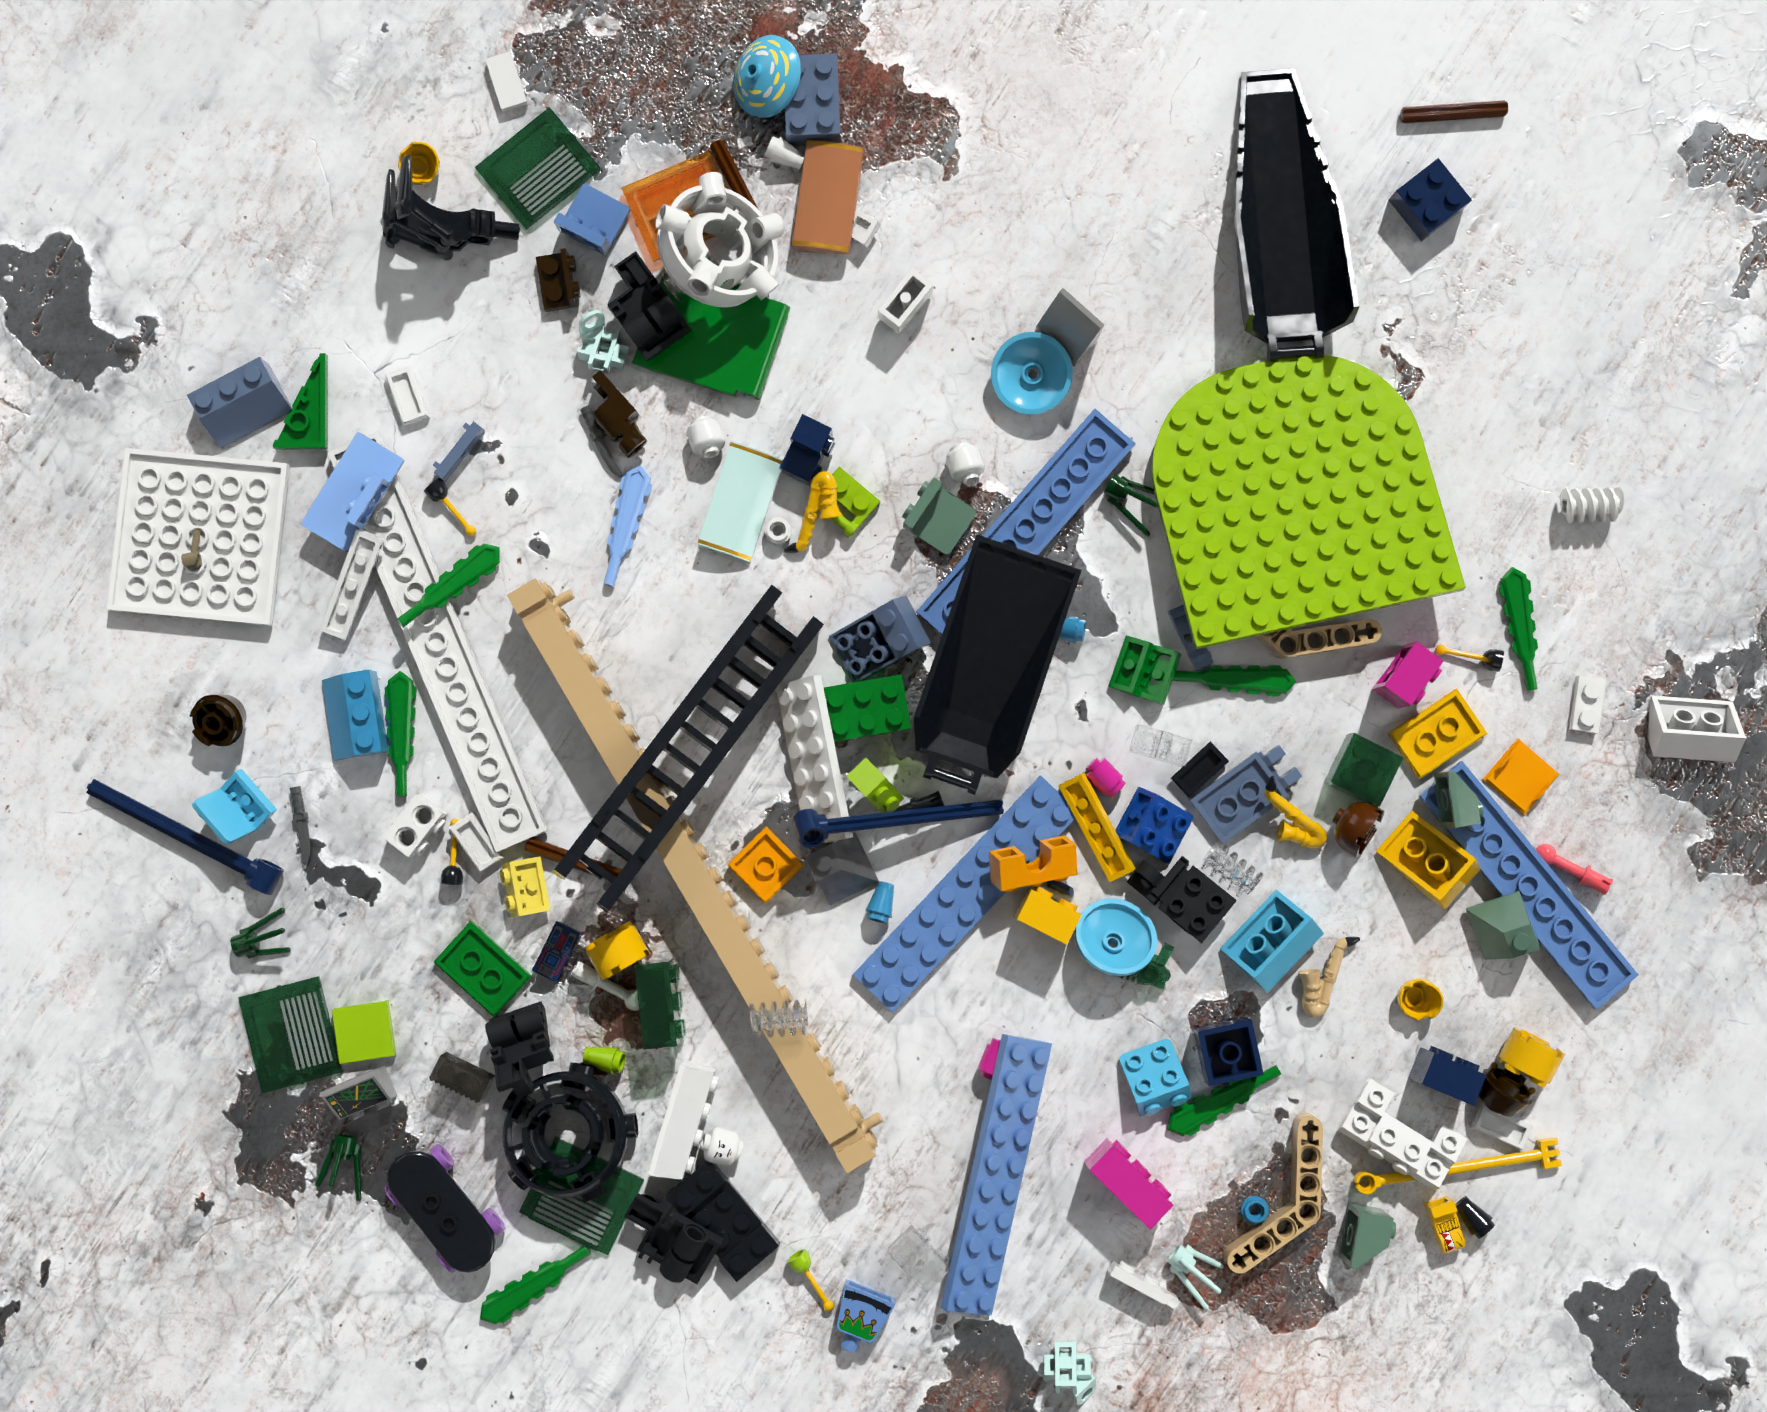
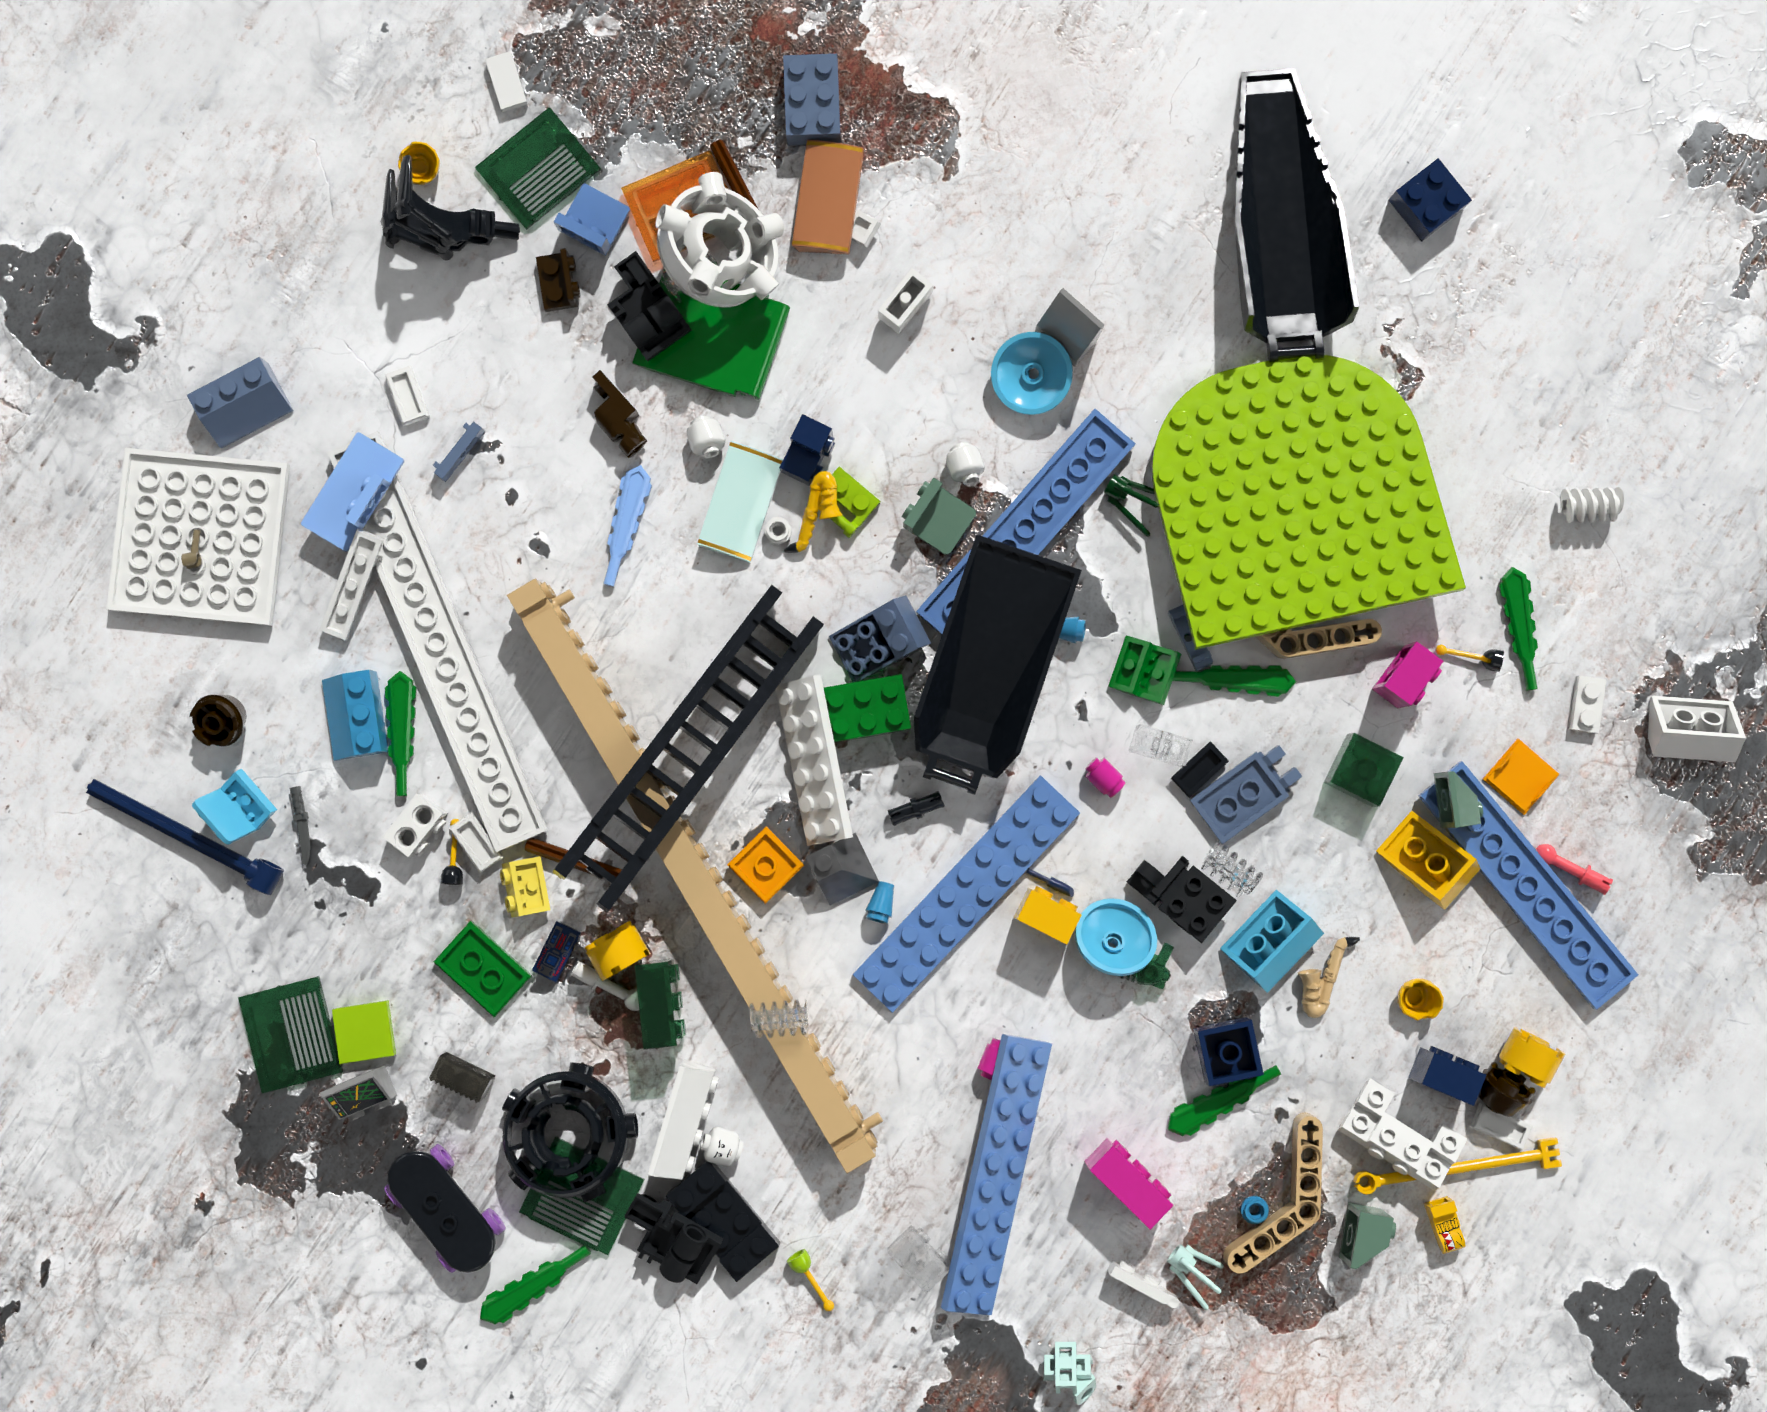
(247, 942): dark green plant -> none
(308, 421): green wing -> none
(342, 1148): dark green plant -> none
(437, 492): hinge -> none
(465, 572): green sword -> none
(519, 1044): black plate -> none
(592, 338): light aqua piece -> none
(597, 436): dark grey piece -> none
(605, 1058): lime cone -> none
(767, 76): medium azure dish -> none
(783, 153): white cone -> none
(815, 828): dark blue piece -> none
(862, 1314): medium blue torso -> none
(875, 787): lime brick -> none
(1055, 862): light orange arch -> none
(1097, 827): yellow plate -> none
(1154, 824): blue bracket -> none
(1155, 1077): medium azure bracket -> none
(1303, 829): yellow piece -> none
(1356, 826): reddish brown cylinder -> none
(1437, 733): yellow tile -> none
(1454, 111): reddish brown axle -> none
(1475, 1218): black cone -> none
(1503, 927): sand green slope -> none

